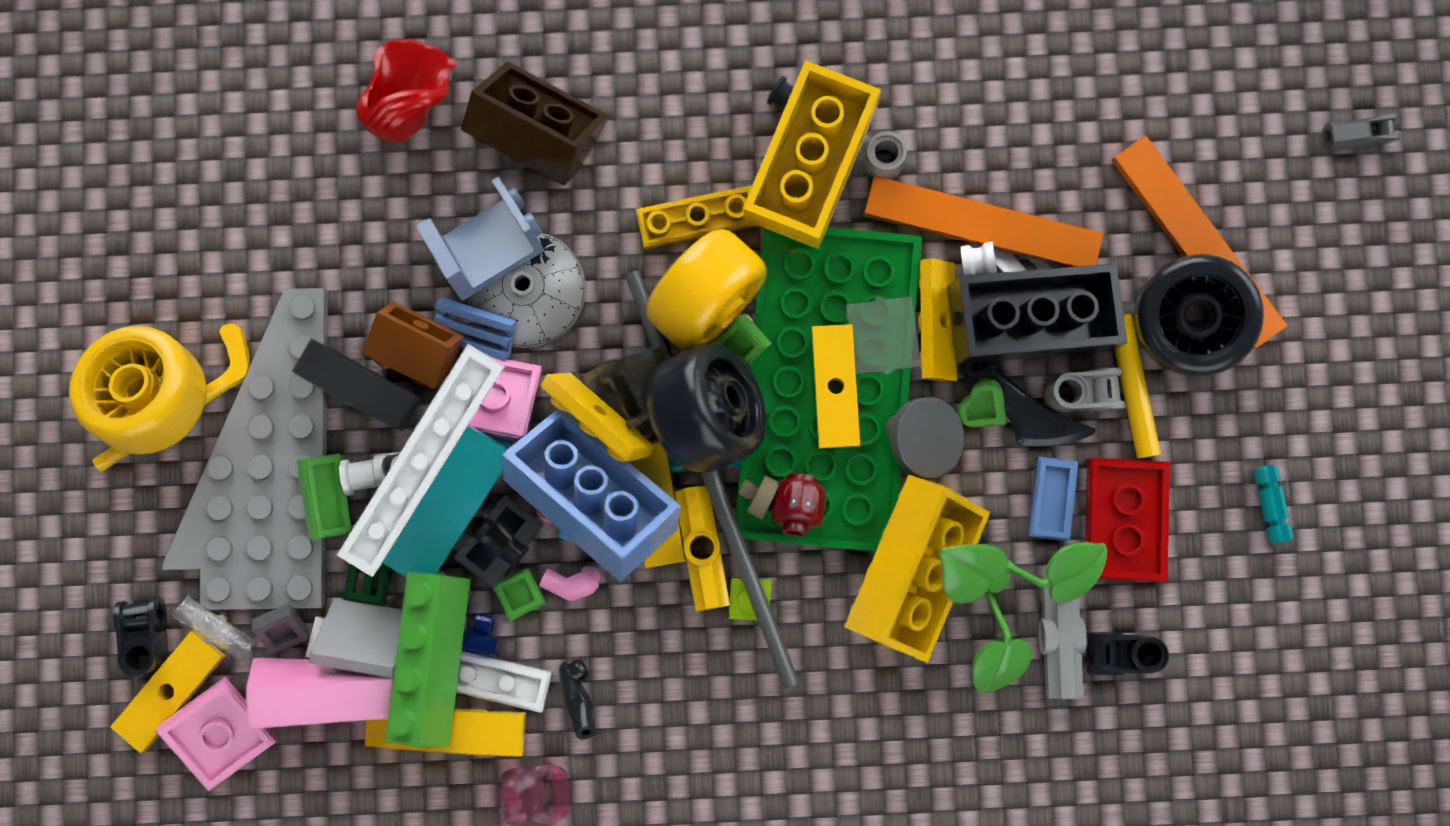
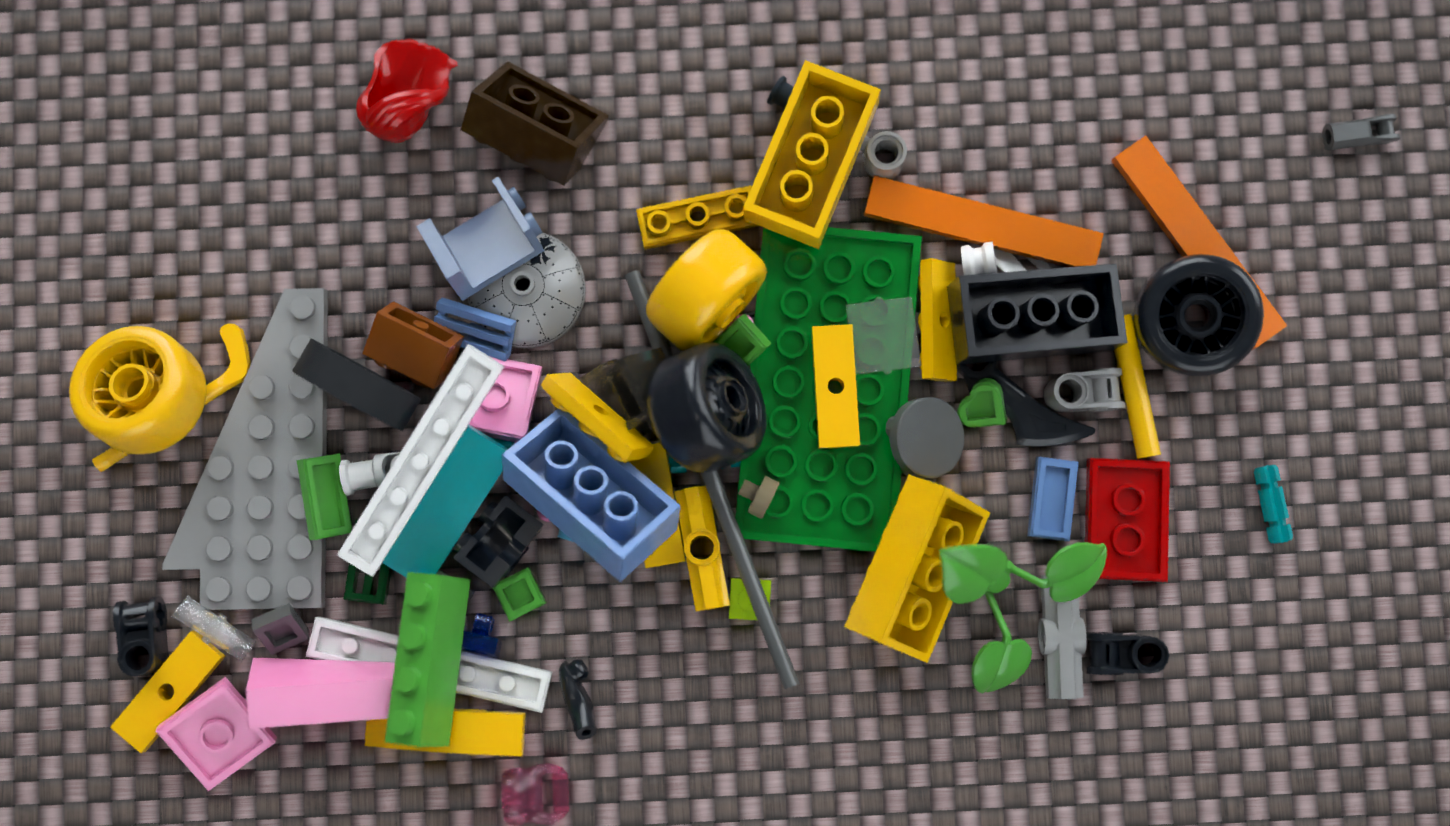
(358, 638): light grey tile -> none
(573, 587): bright pink arm -> none
(798, 504): dark red head -> none

